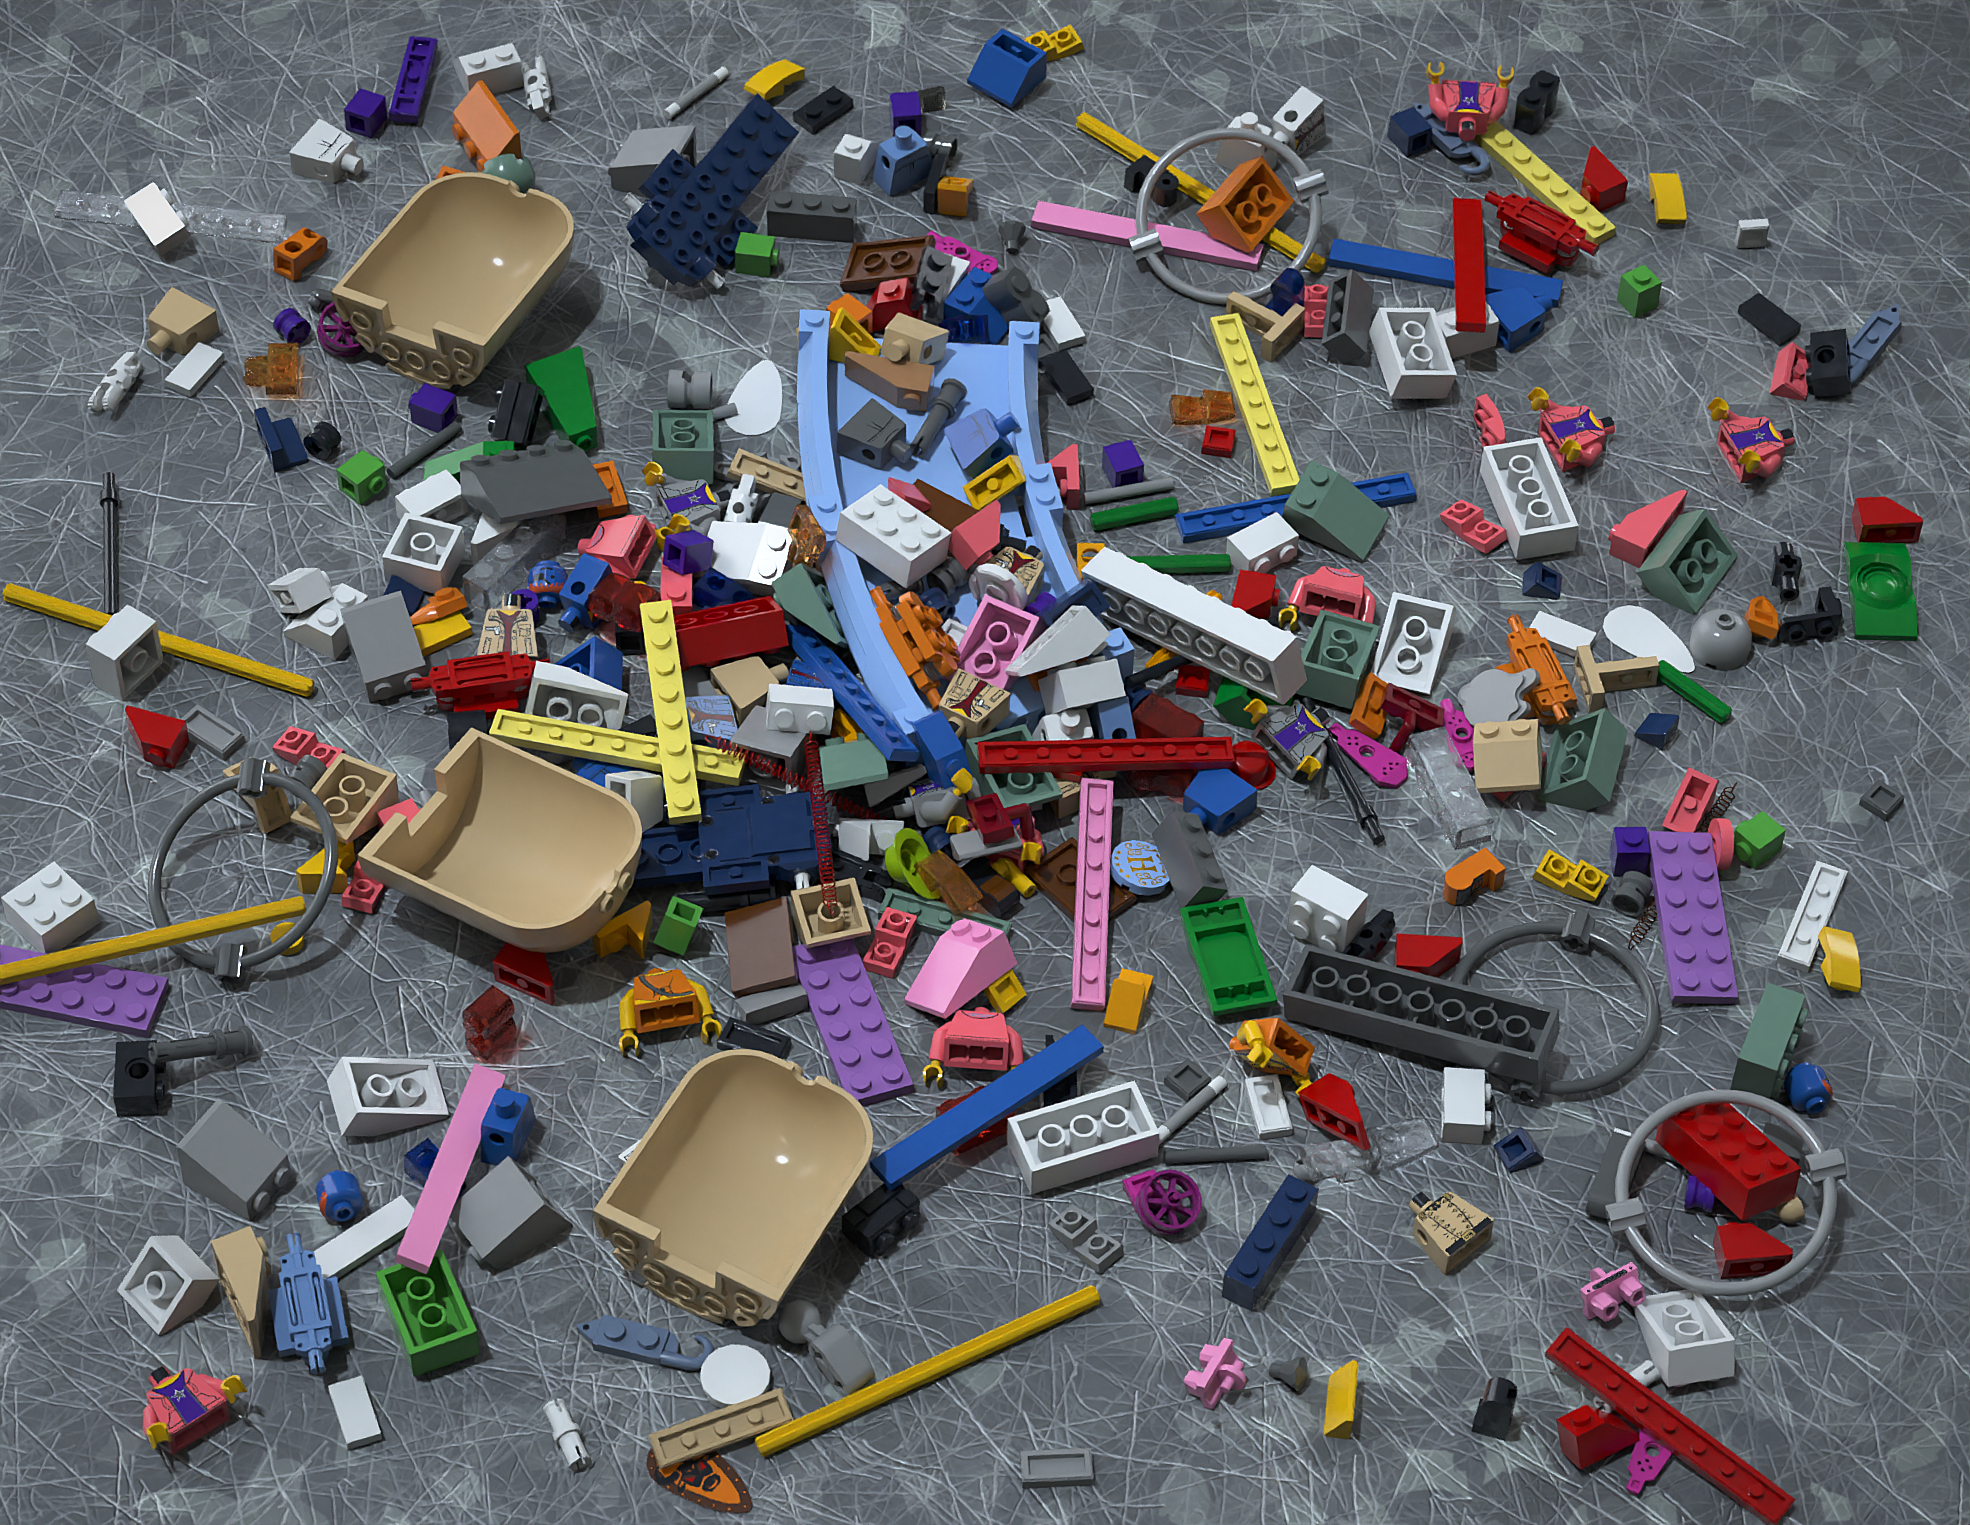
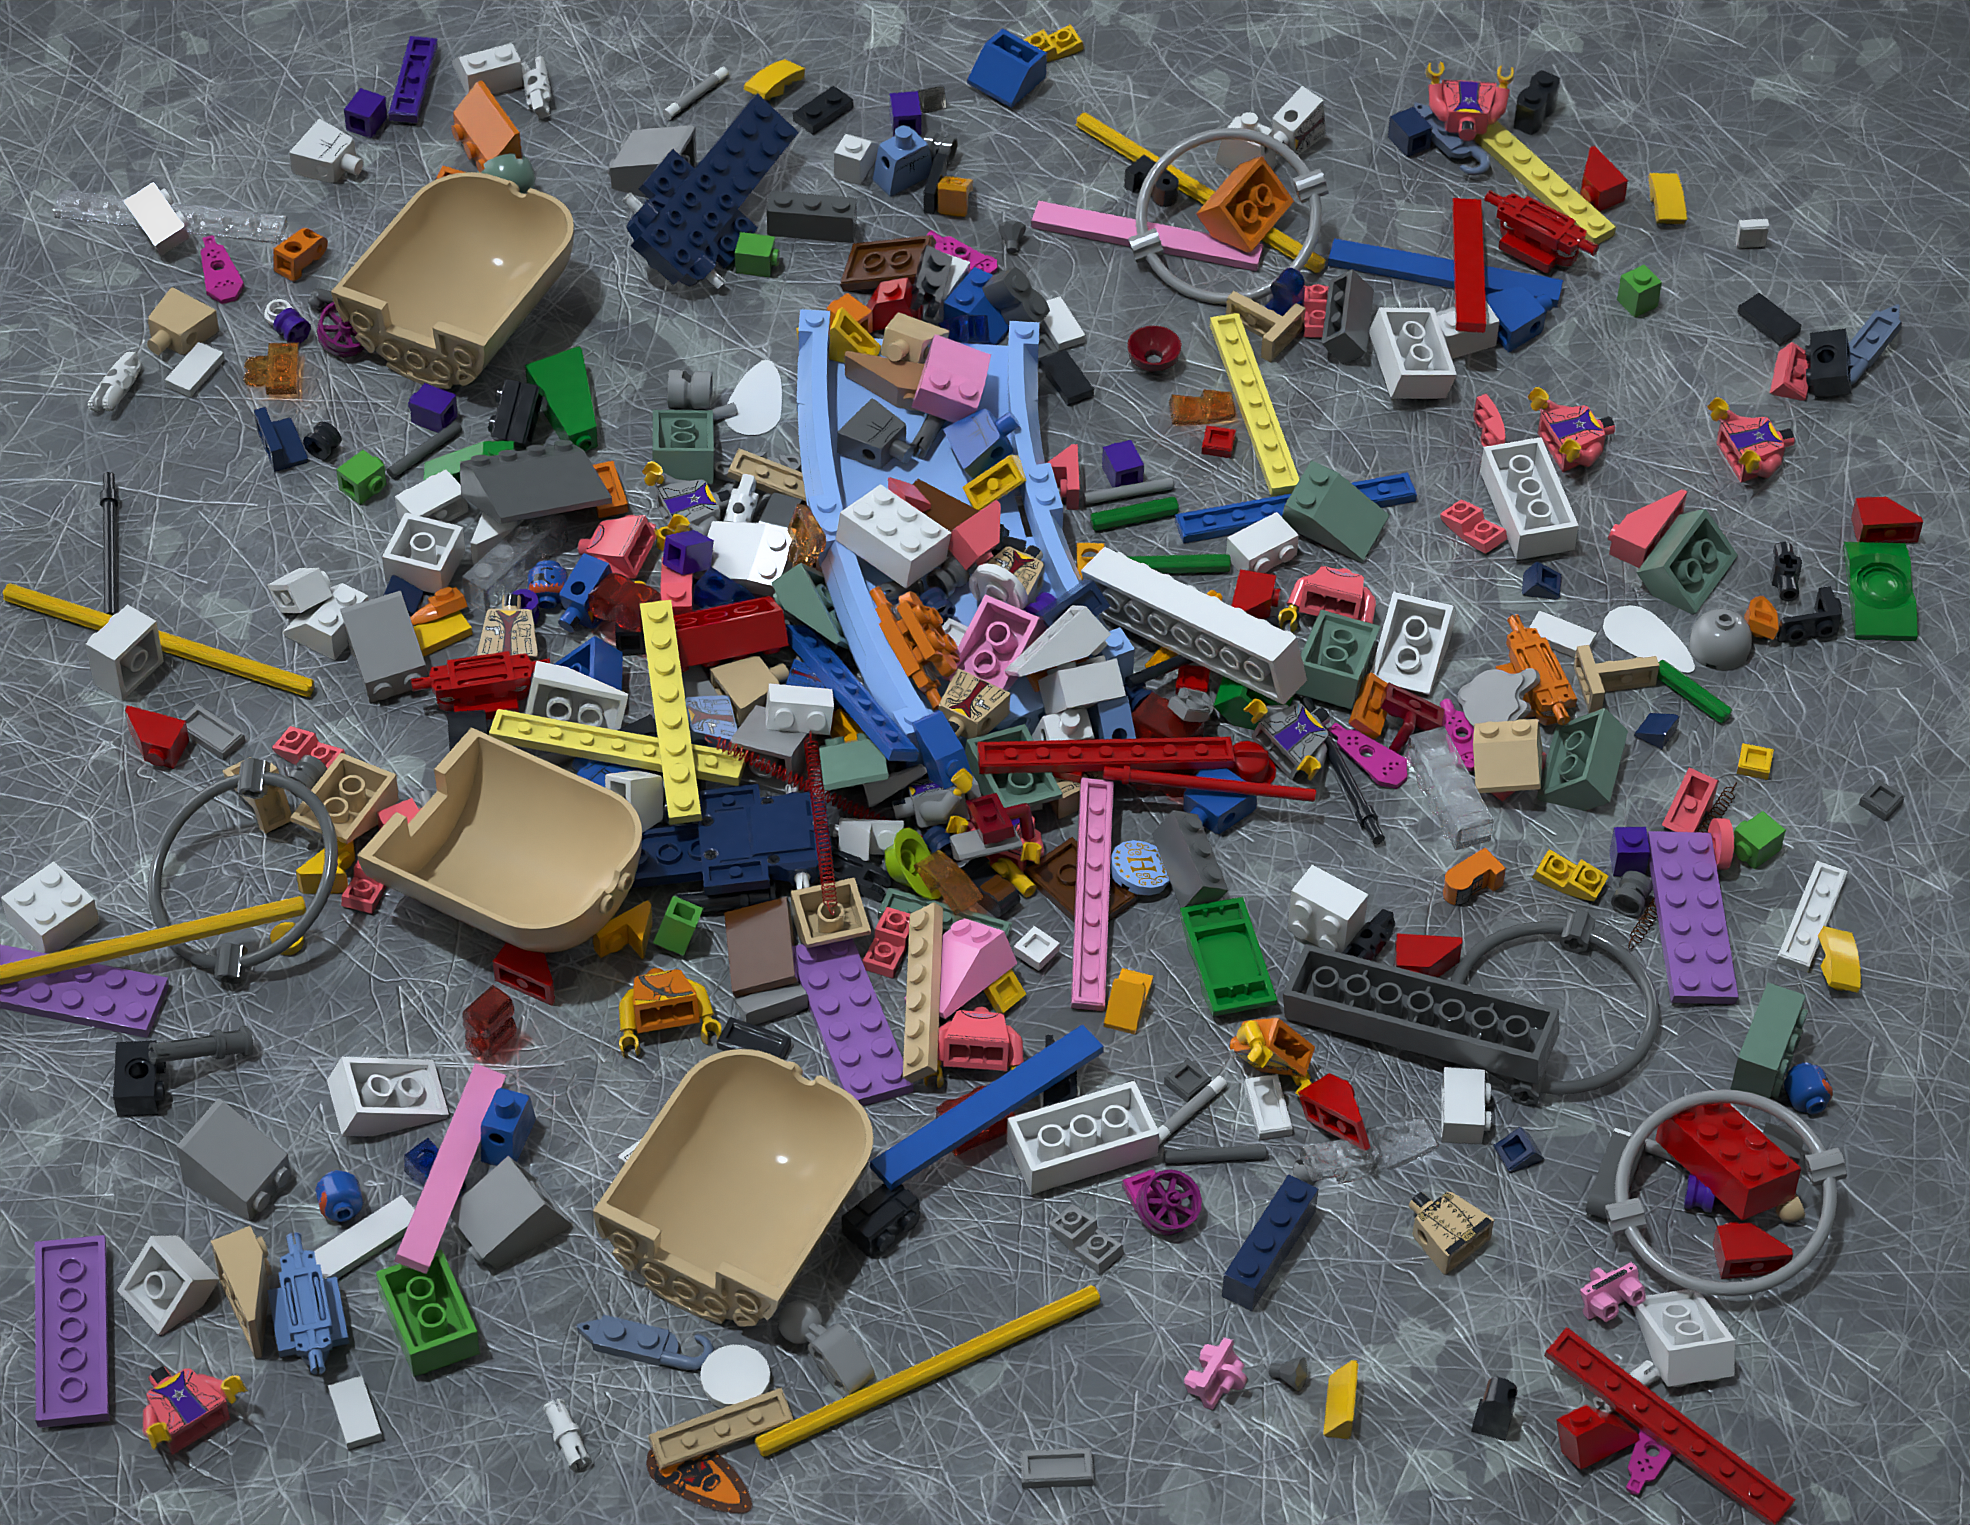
(71, 1331): none -> medium lavender plate
(221, 284): none -> dark pink piece
(274, 309): none -> white plate
(923, 993): none -> tan plate
(951, 380): none -> bright pink slope
(1036, 948): none -> white plate
(1154, 341): none -> dark red piece
(1192, 705): none -> light grey tile
(1211, 784): none -> red bar
(1755, 761): none -> yellow tile

